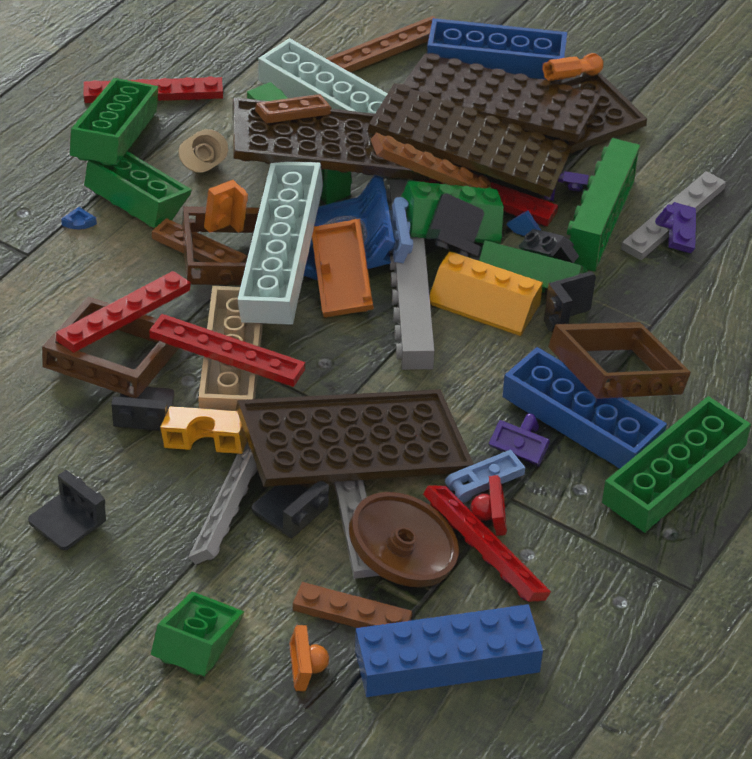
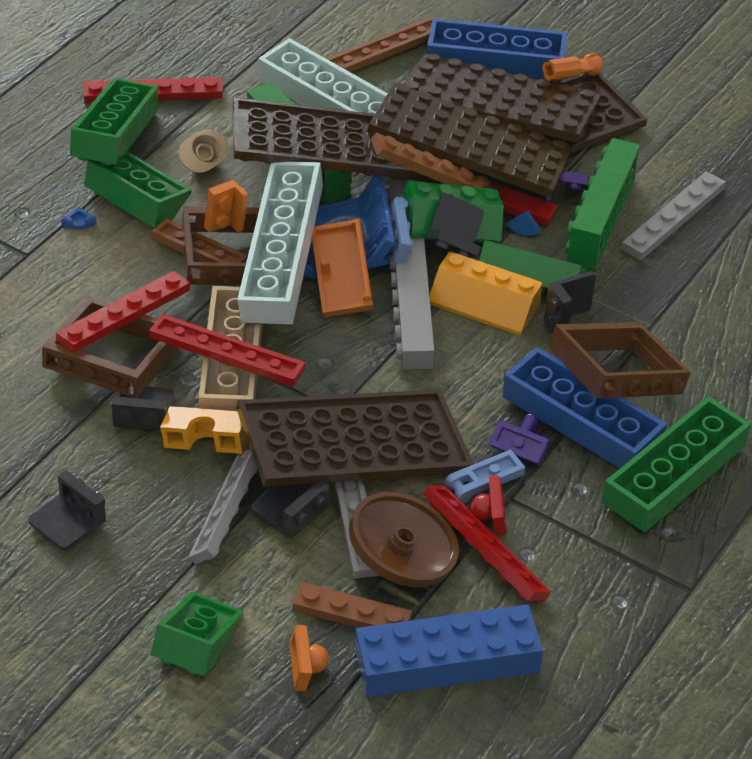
(293, 108): dark orange tile -> none
(549, 245): black bracket -> none
(681, 224): dark purple plate -> none

